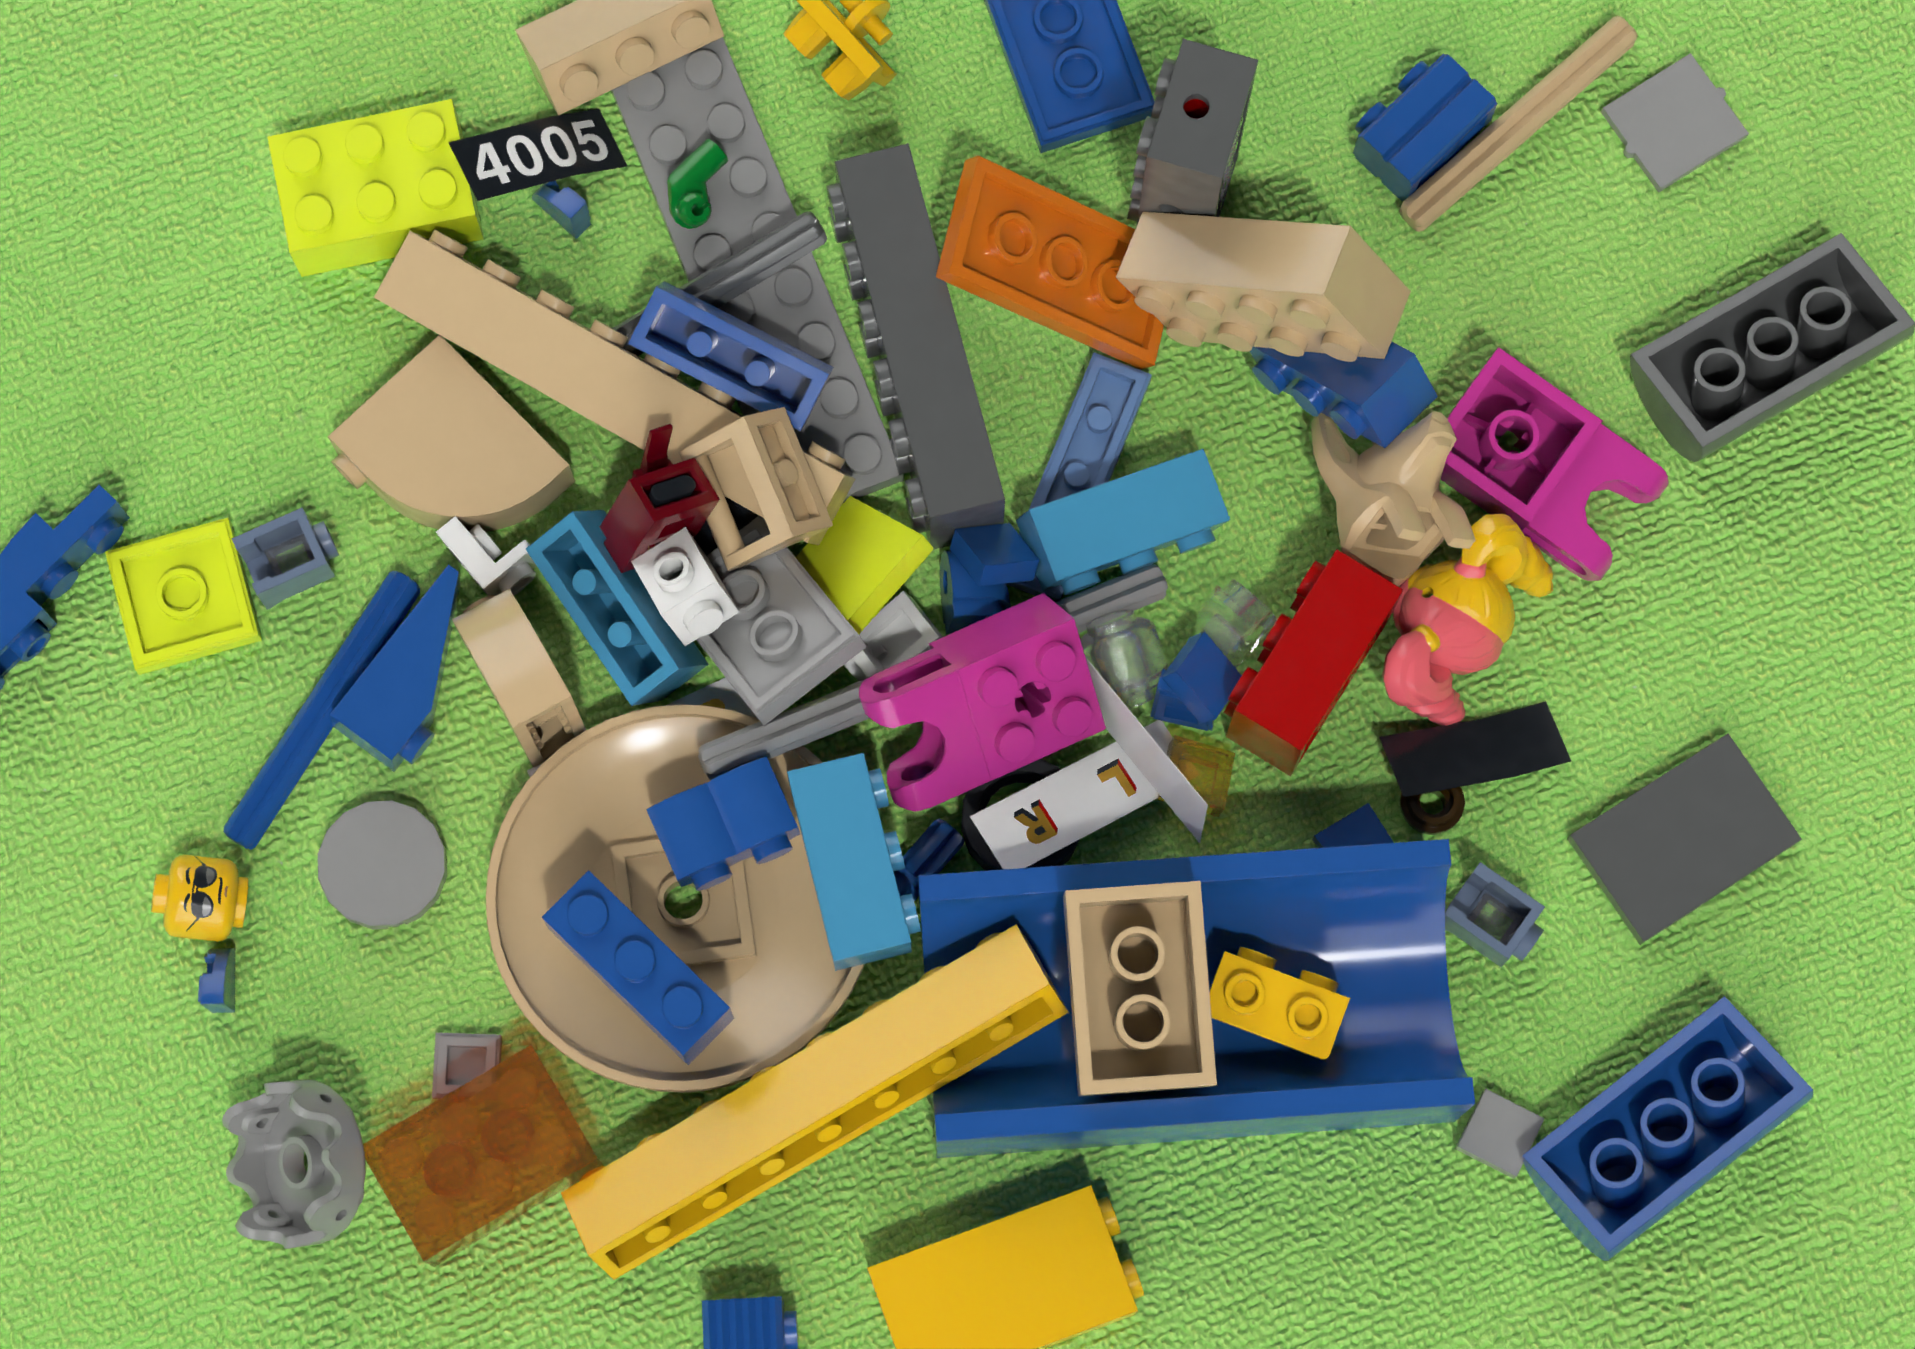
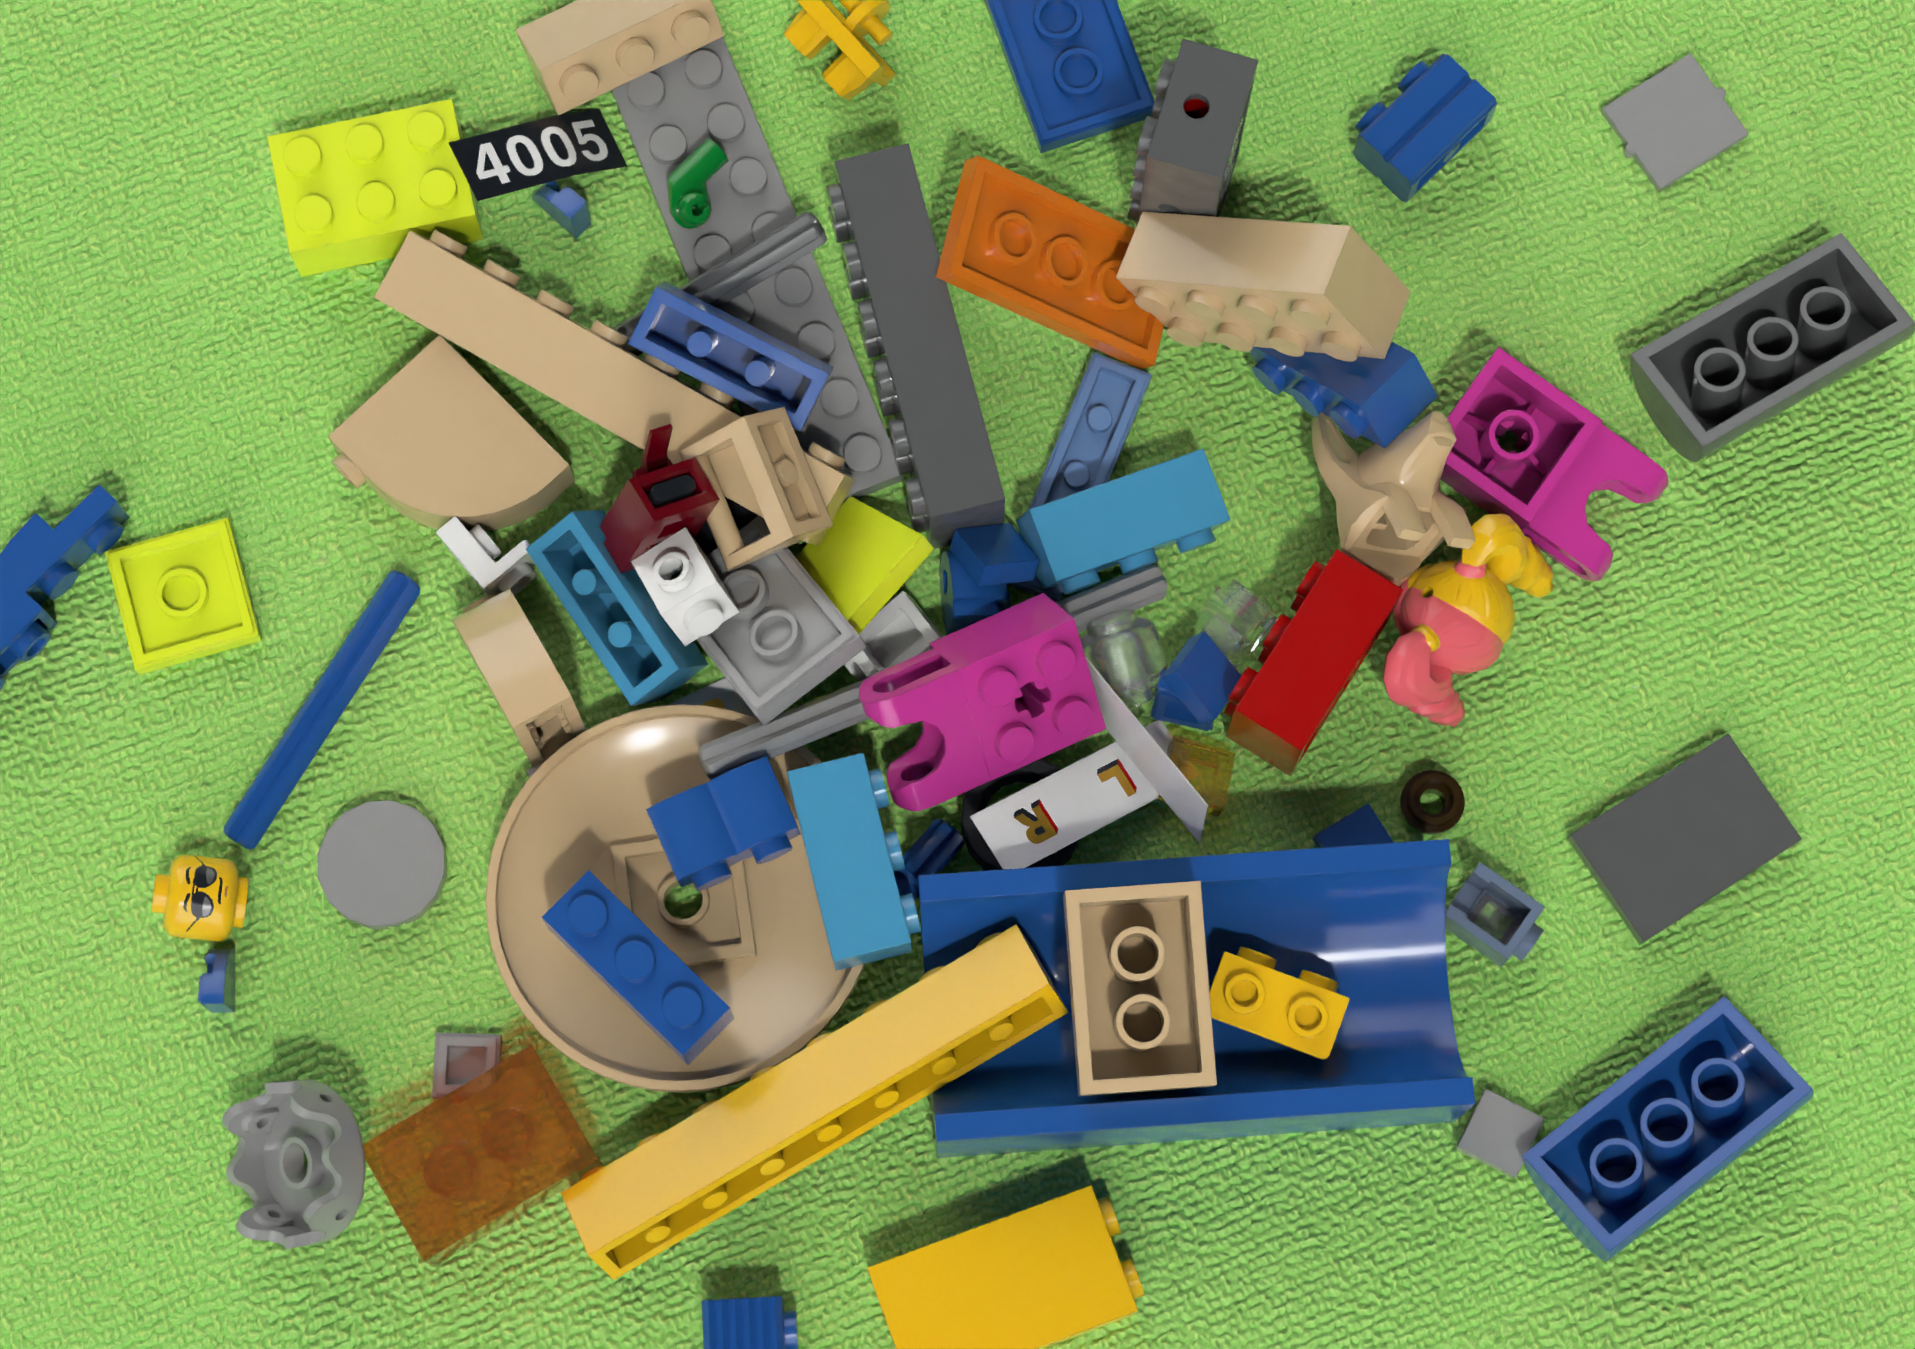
(287, 556): sand blue window -> none
(399, 690): blue slope -> none
(1475, 750): black sticker -> none
(1518, 123): tan axle -> none

